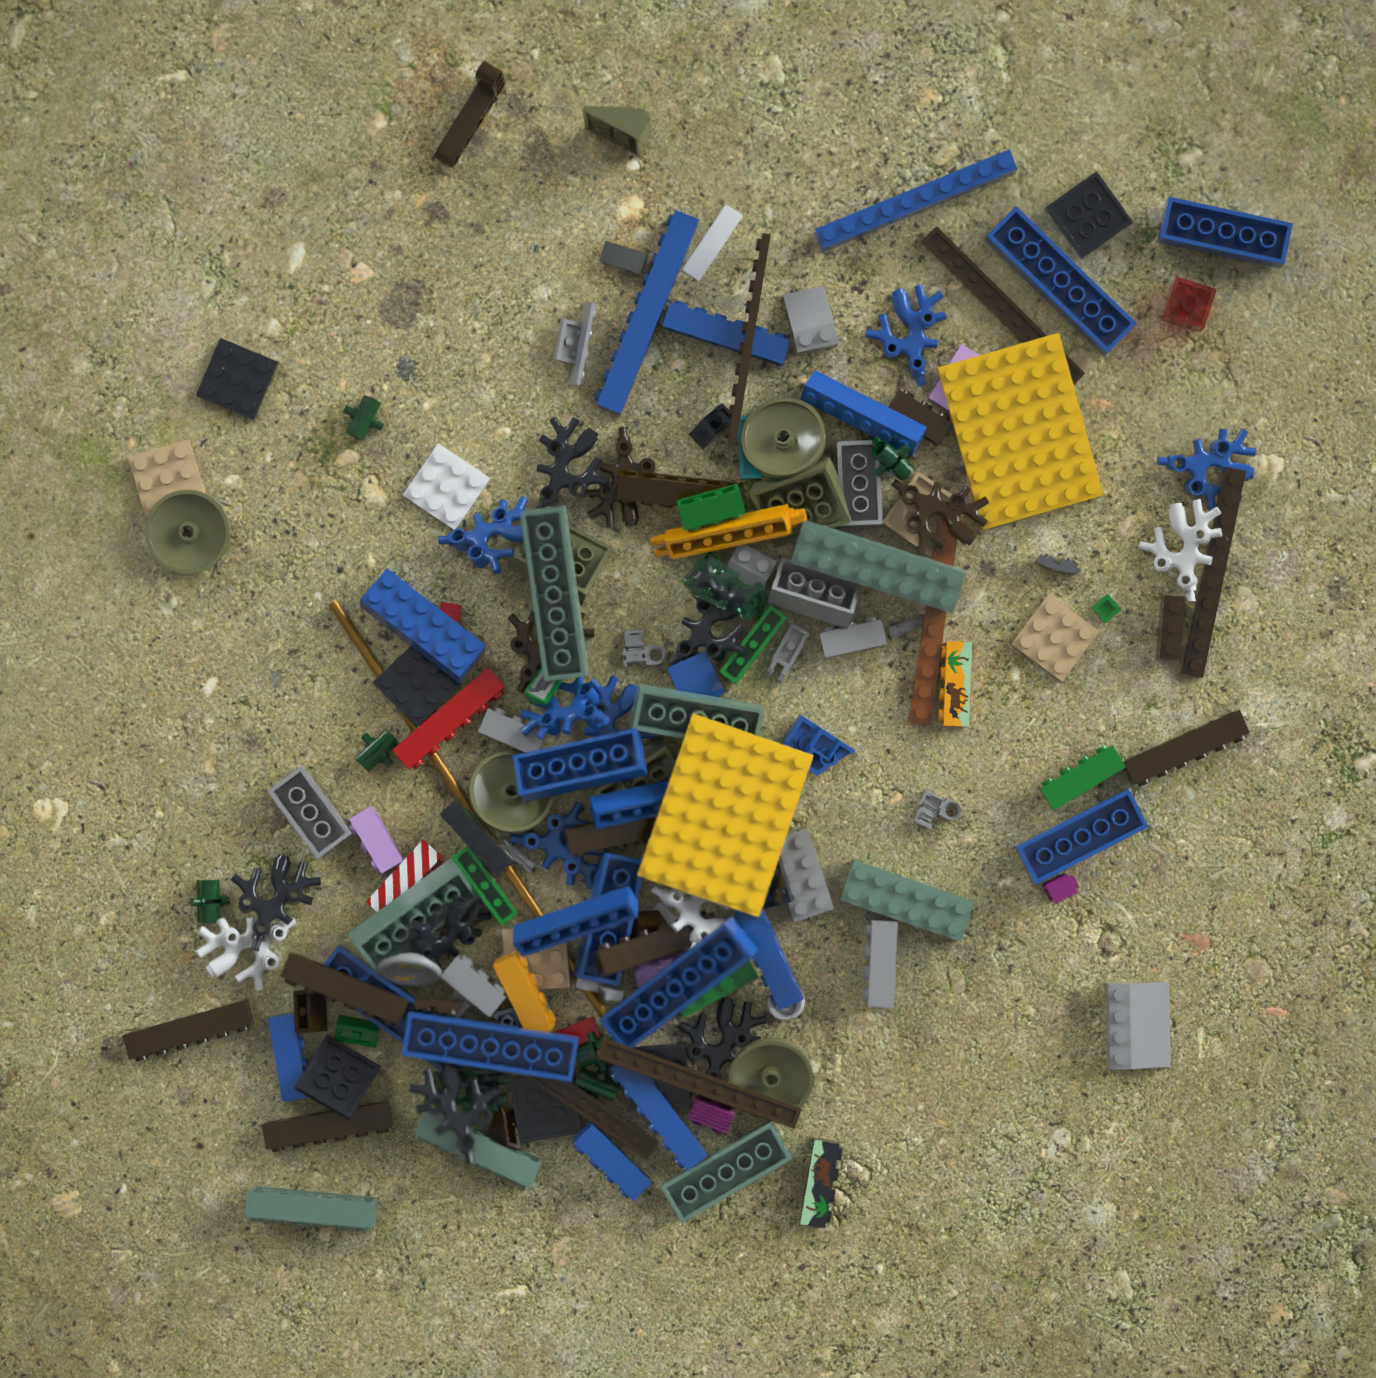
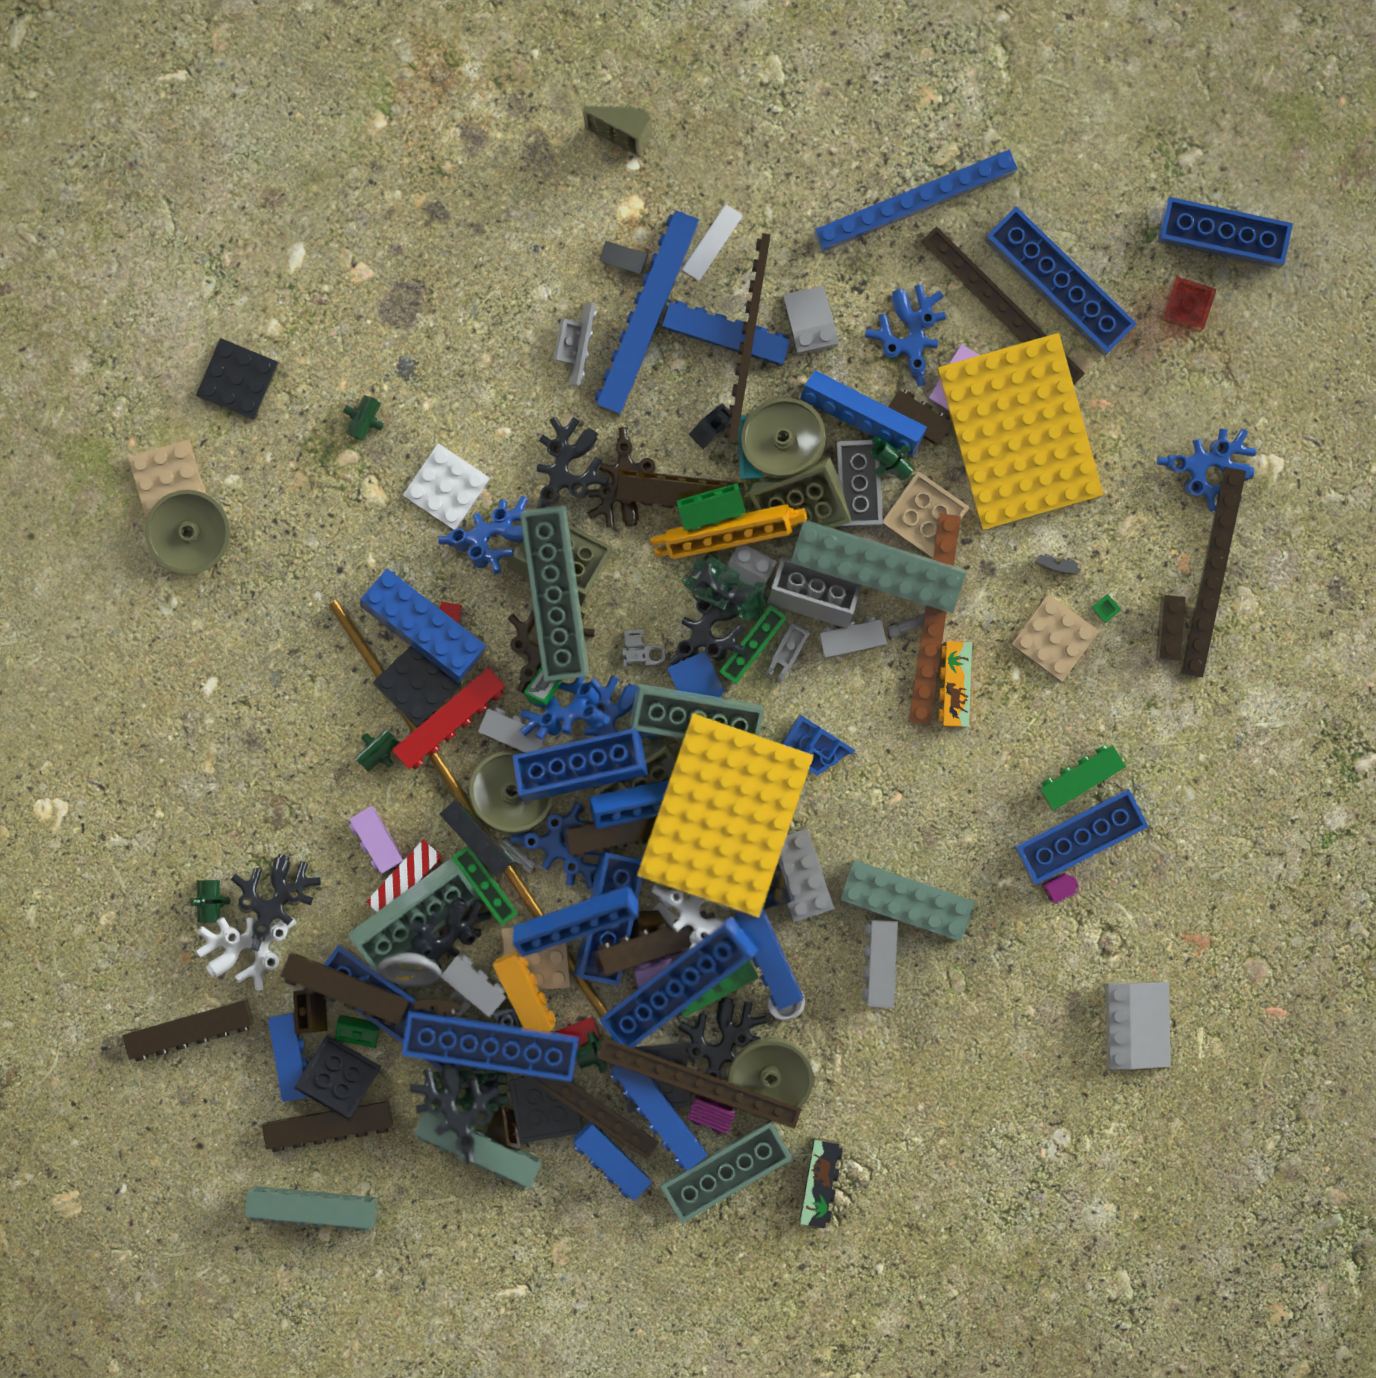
(310, 812): light grey brick -> none
(489, 85): dark brown beam -> none
(598, 1084): dark green pin -> none
(611, 991): light grey piece -> none
(931, 807): light grey piece -> none
(933, 504): dark brown plant -> none
(1089, 215): black plate -> none
(1186, 747): dark brown brick -> none
(1189, 556): white plant -> none

